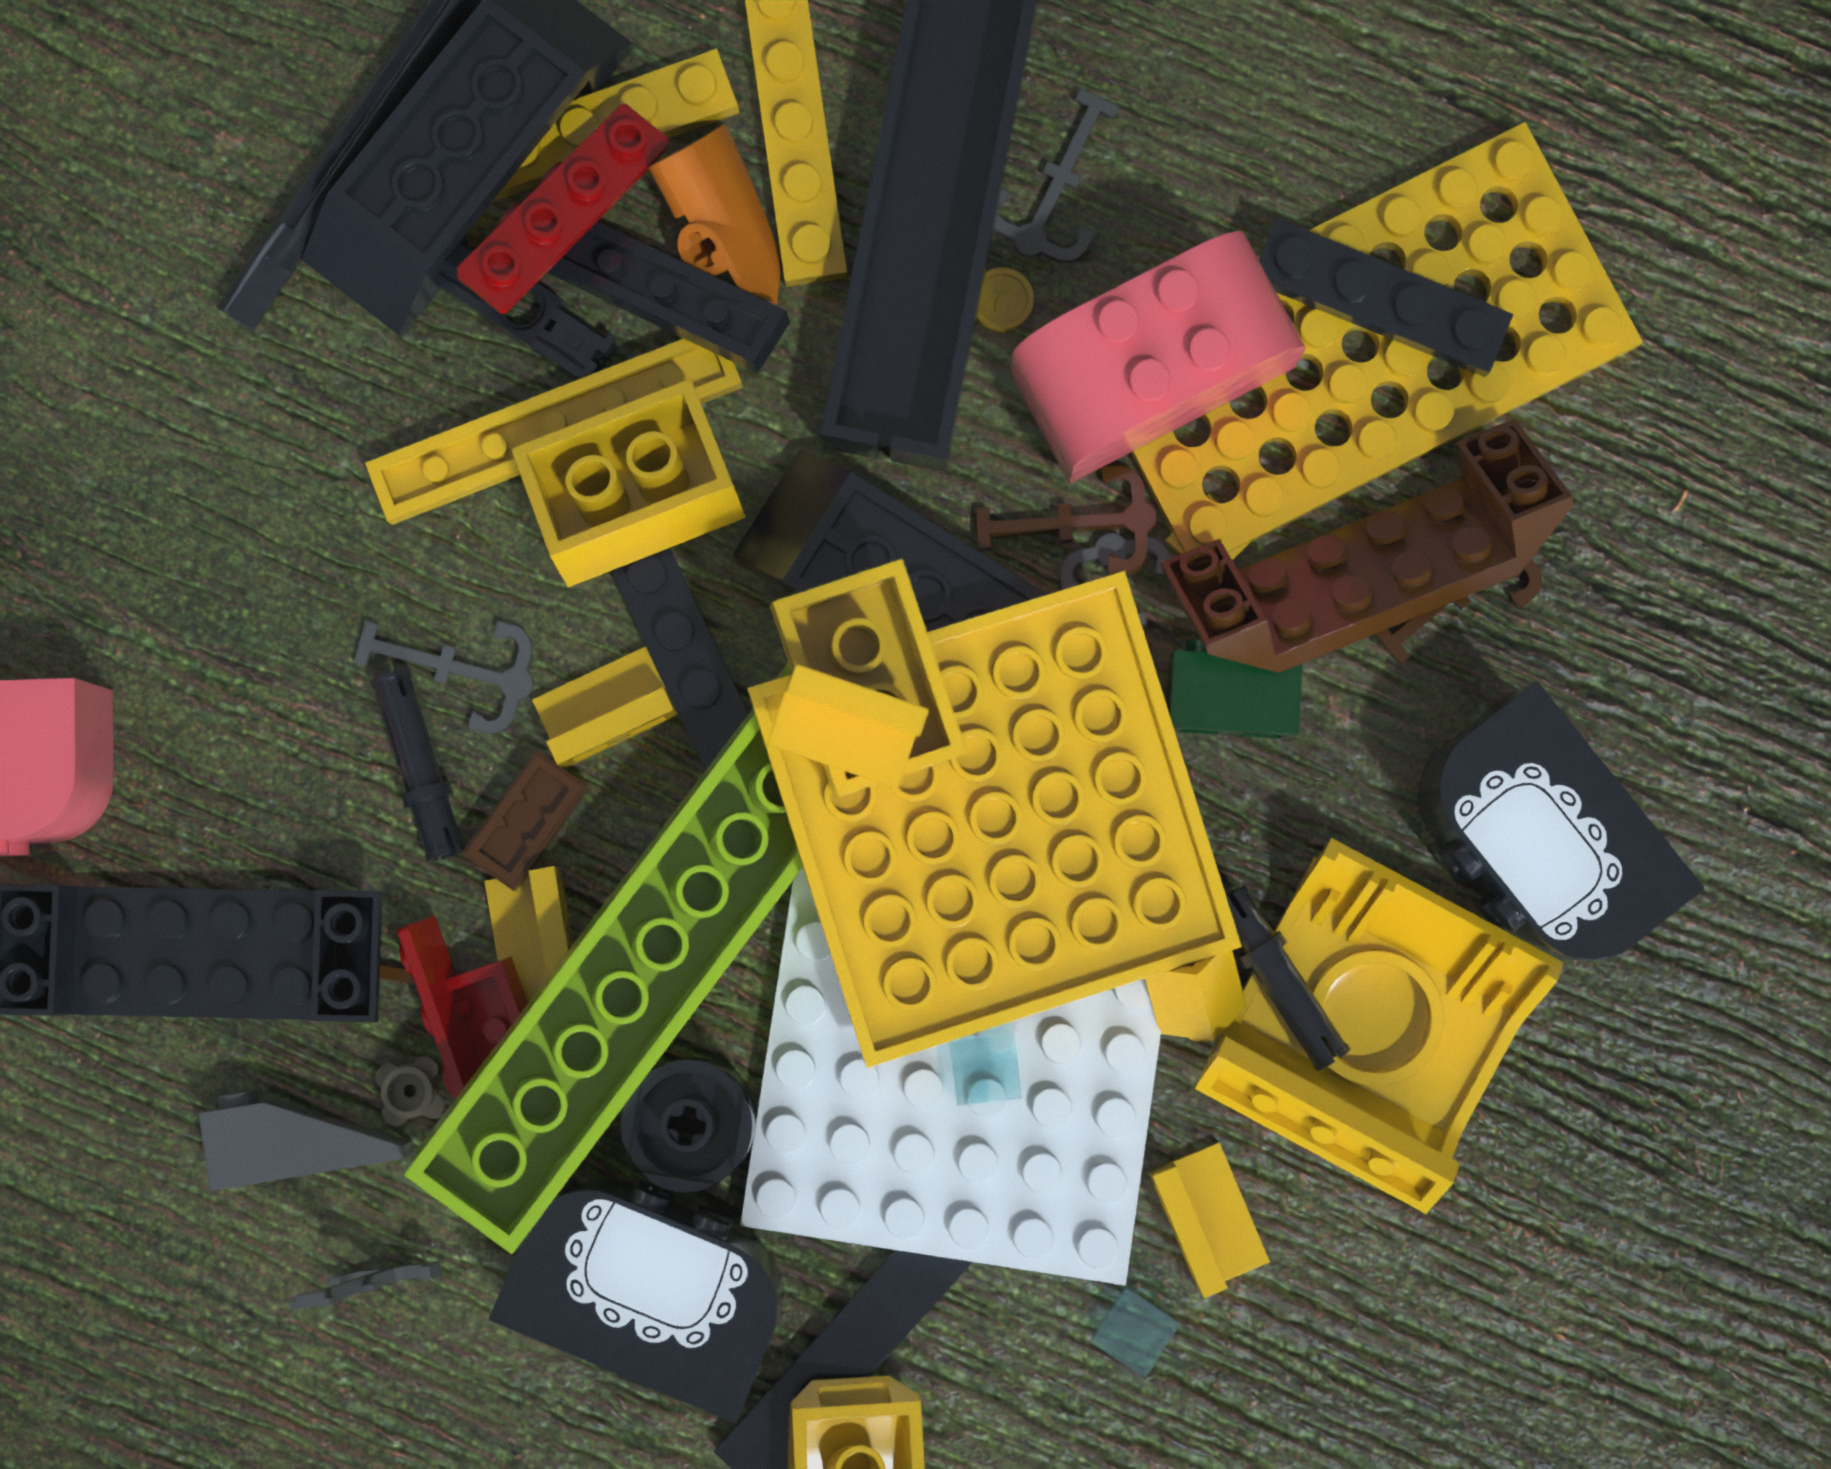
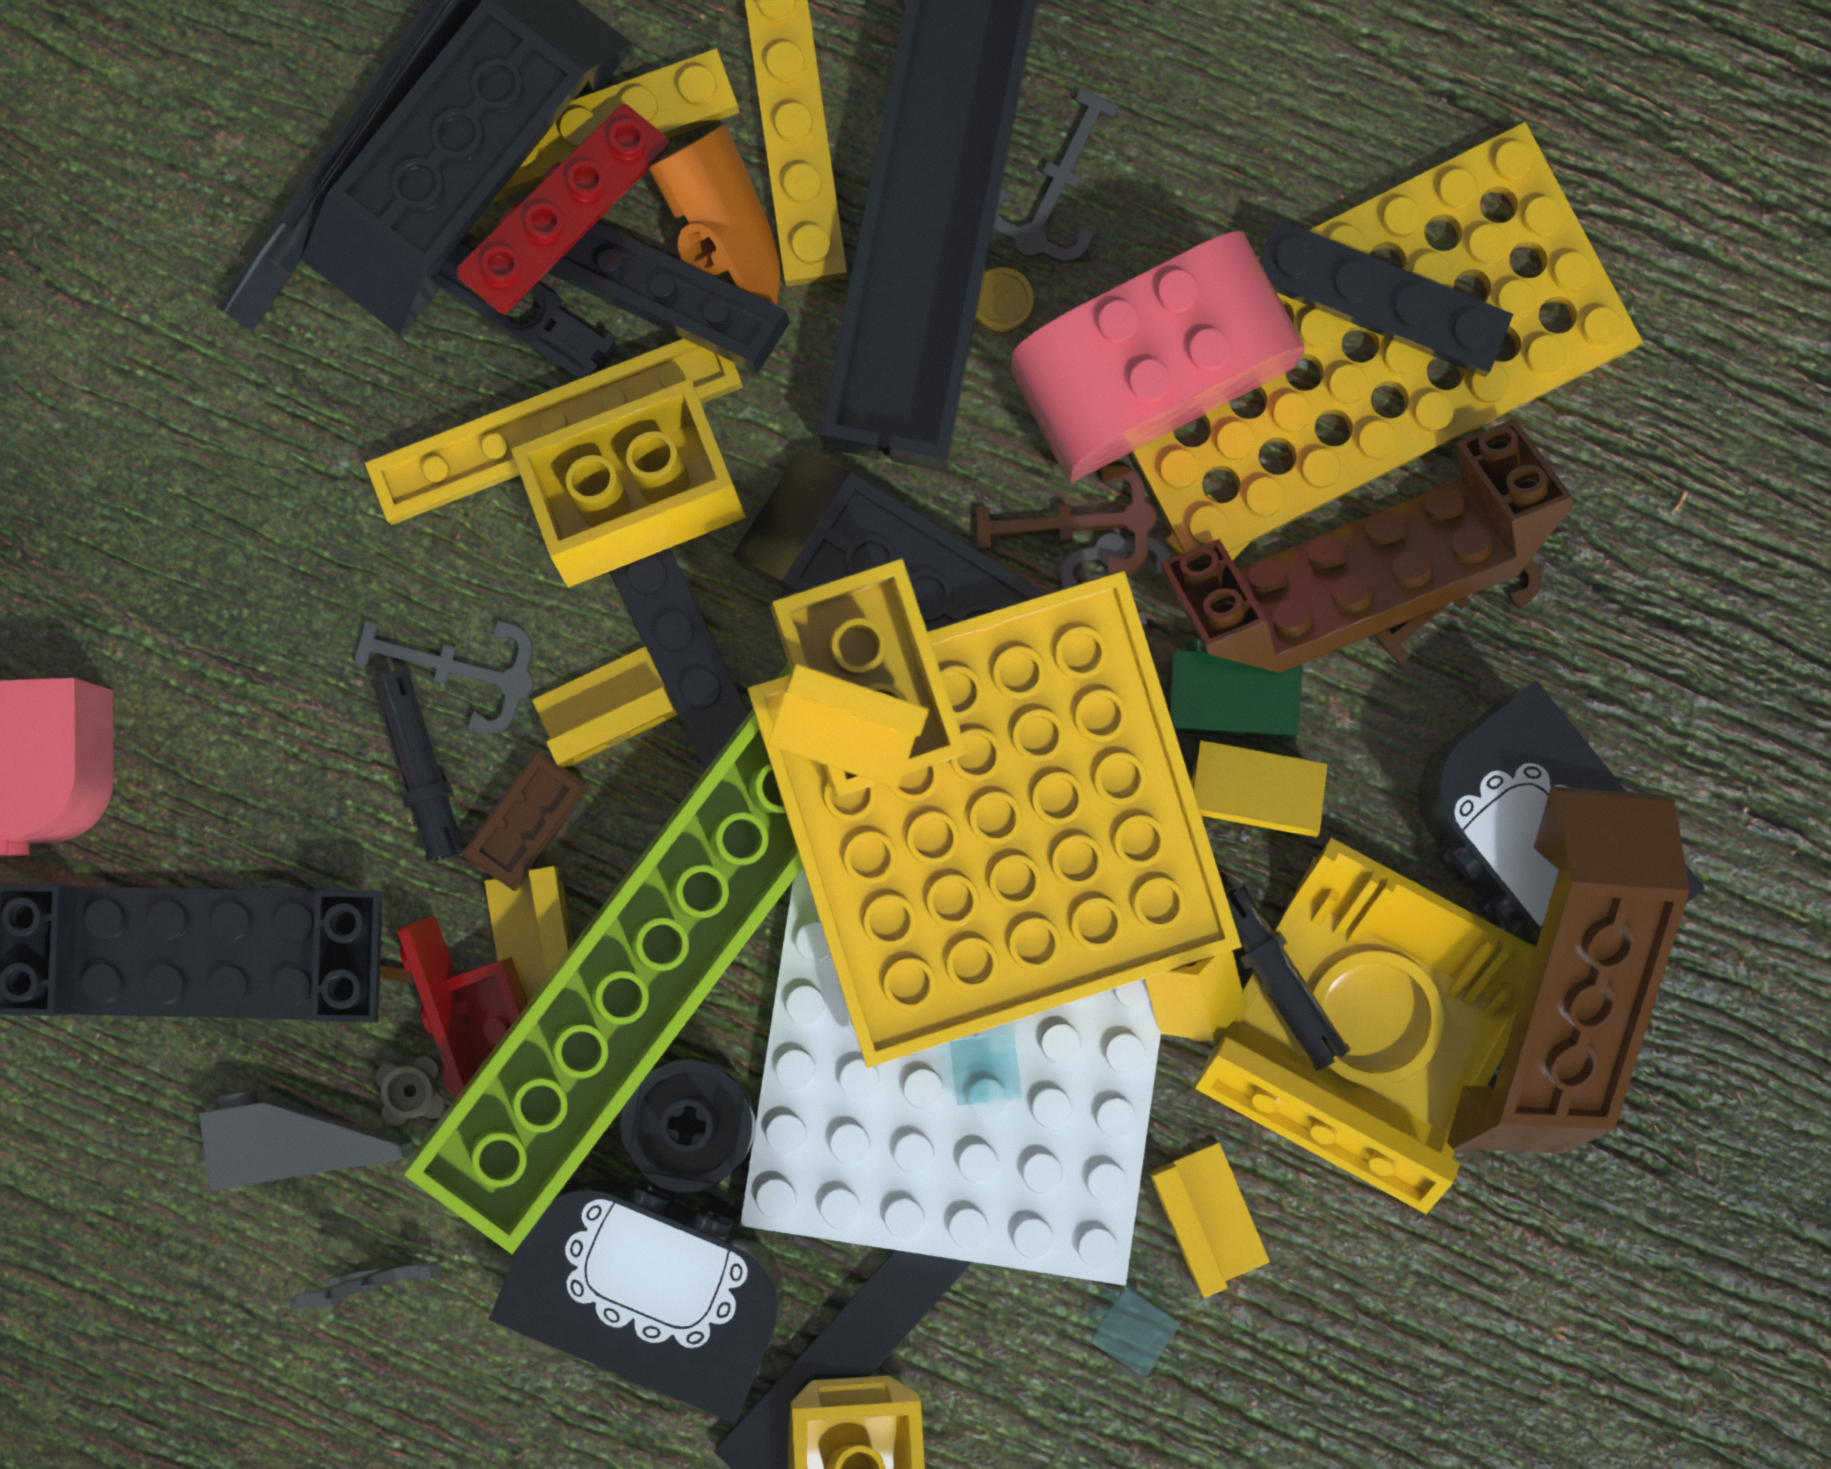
(1259, 788): none -> yellow panel
(1589, 976): none -> reddish brown slope

